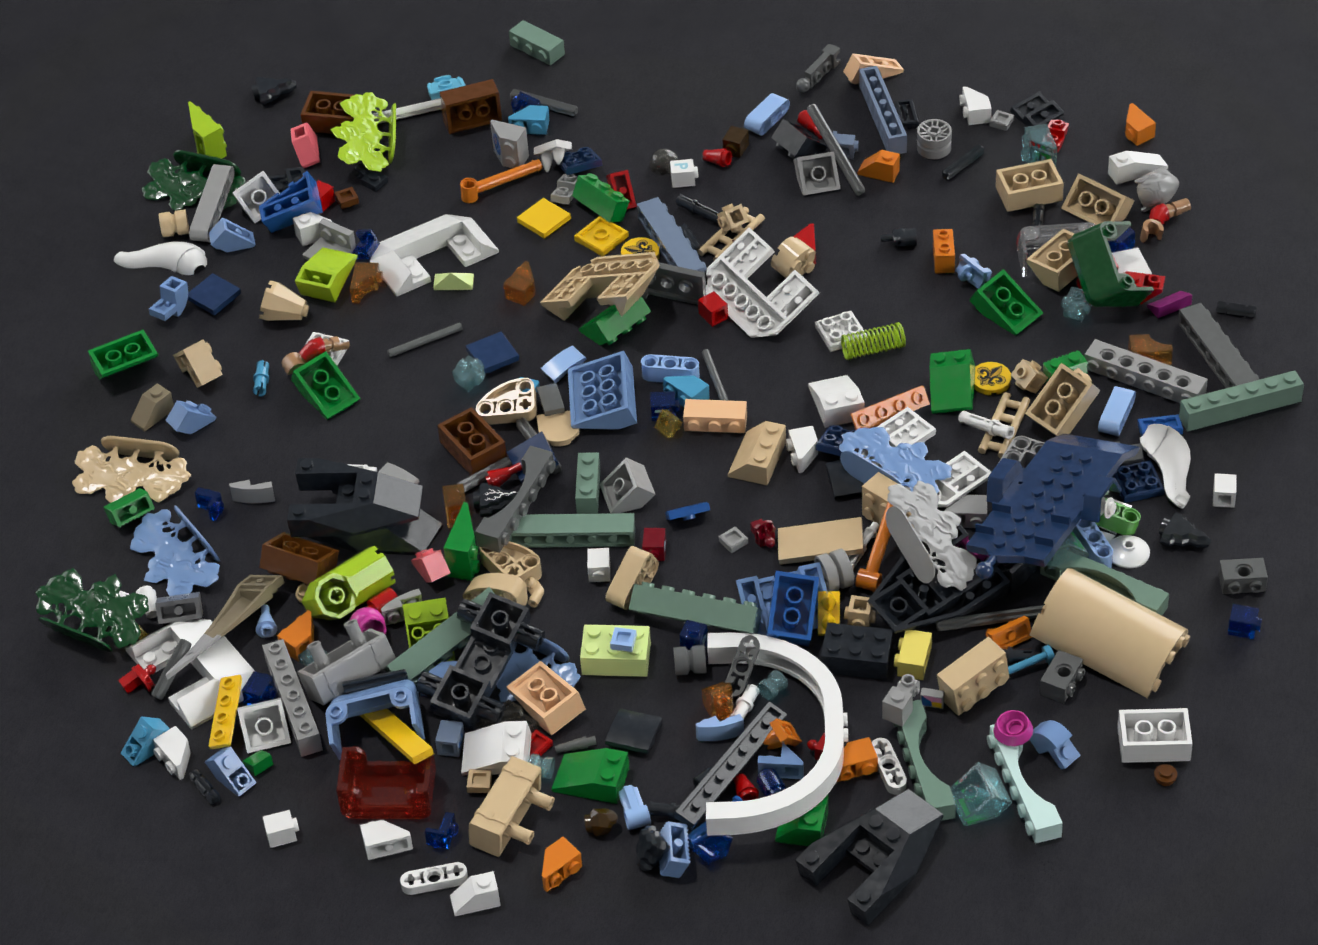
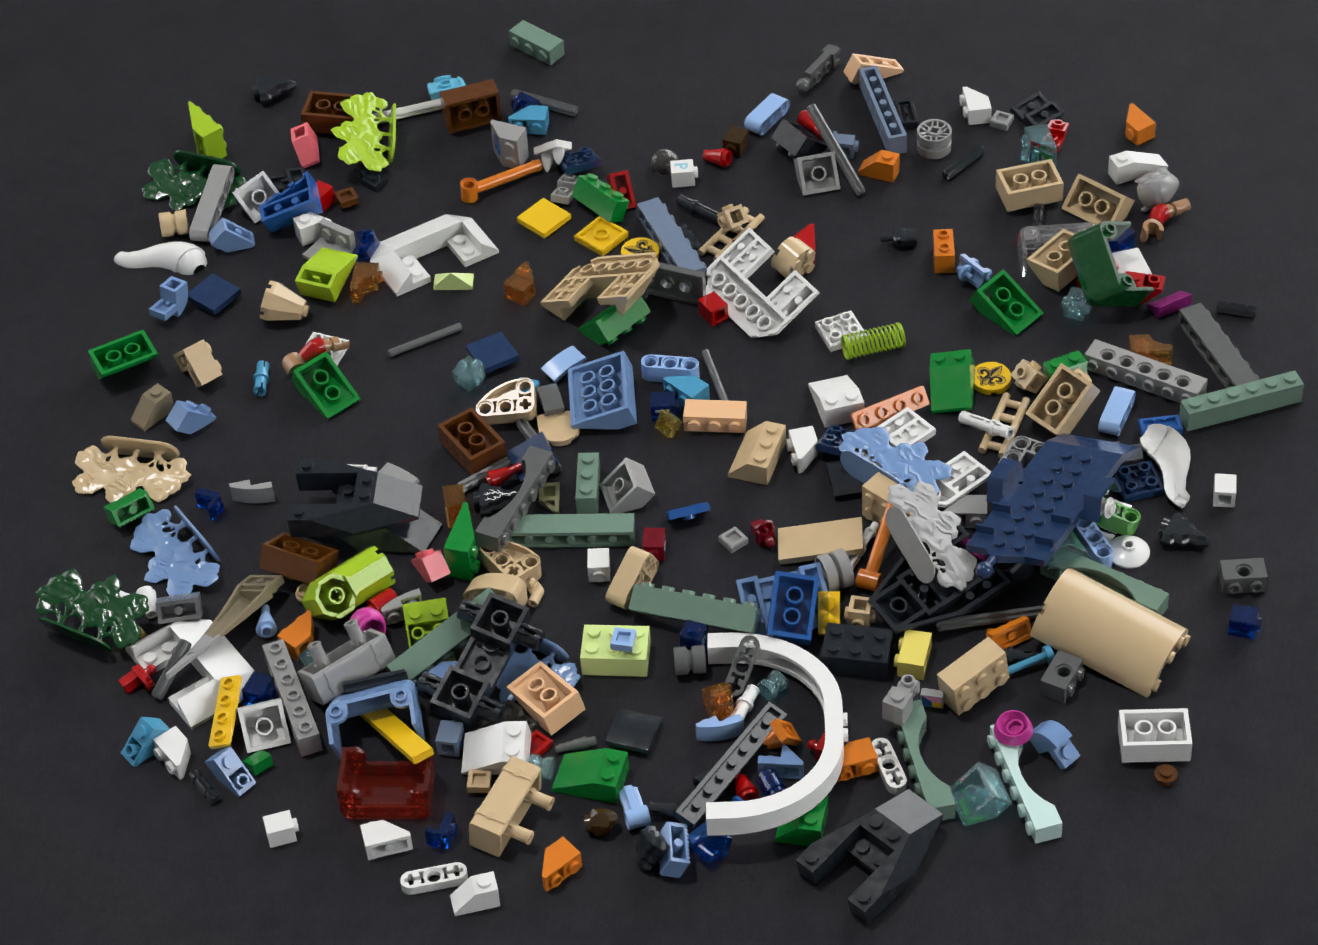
(550, 497): none -> olive slope

